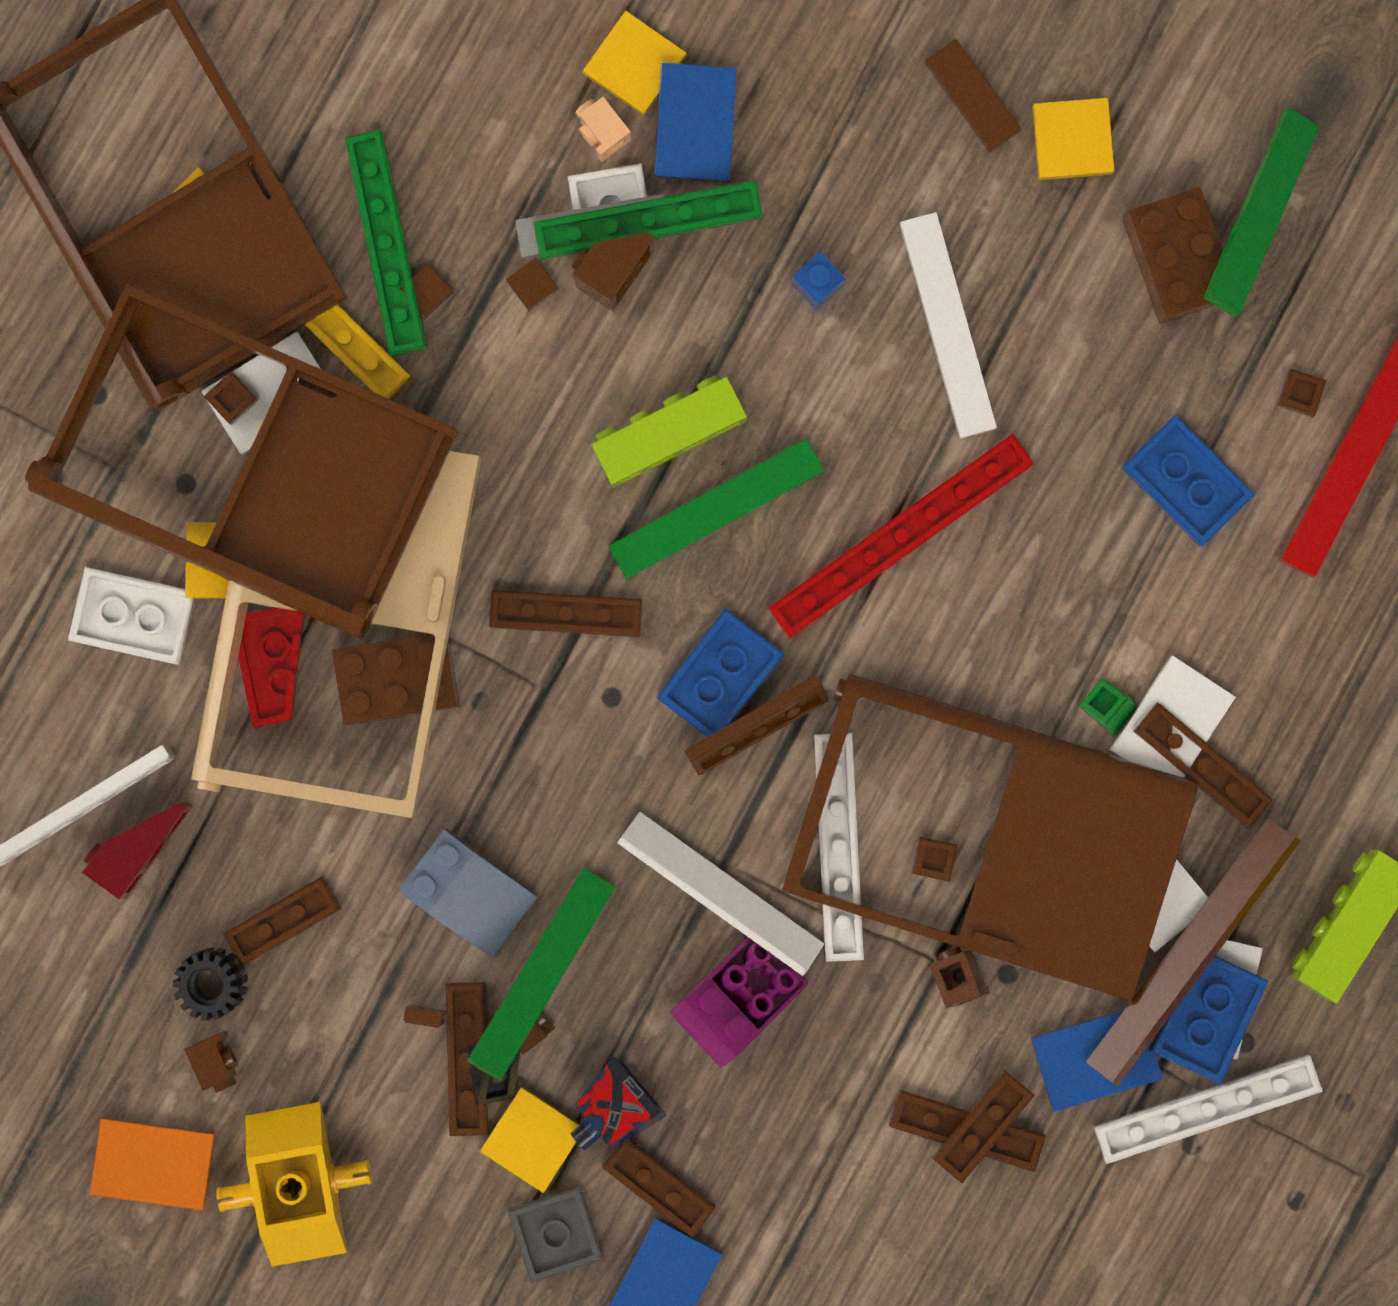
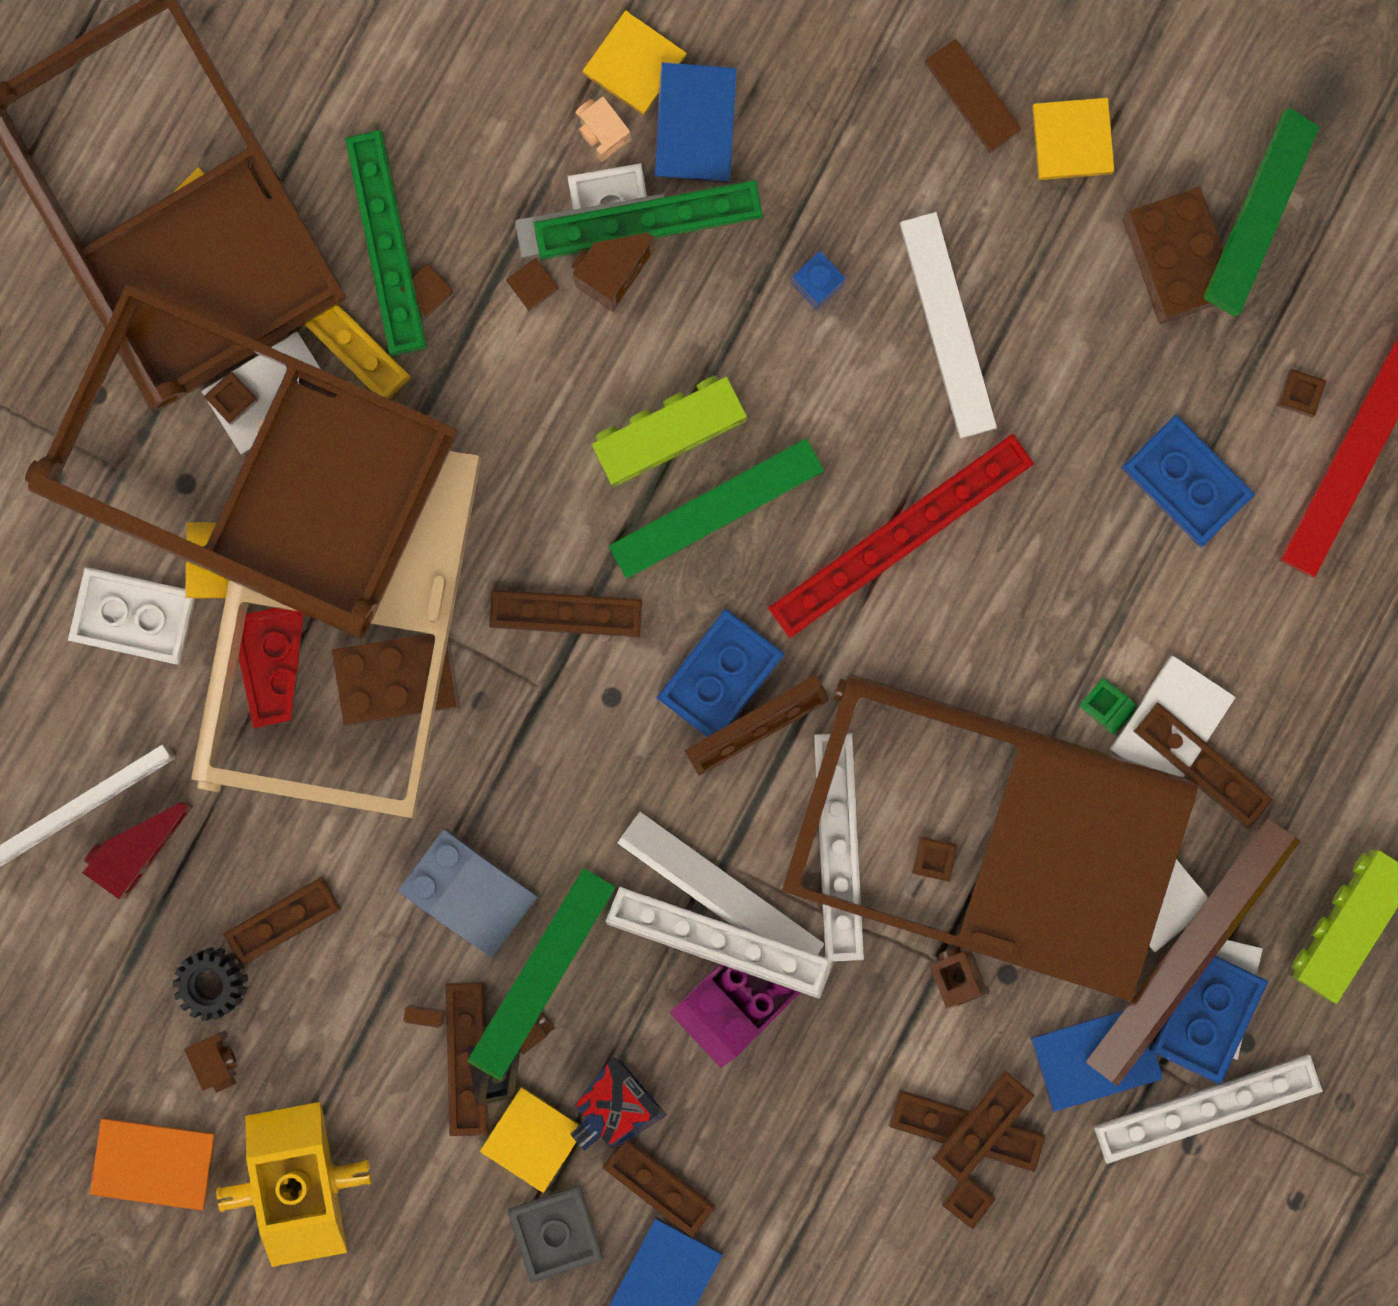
(719, 942): none -> white tile
(968, 1202): none -> reddish brown tile

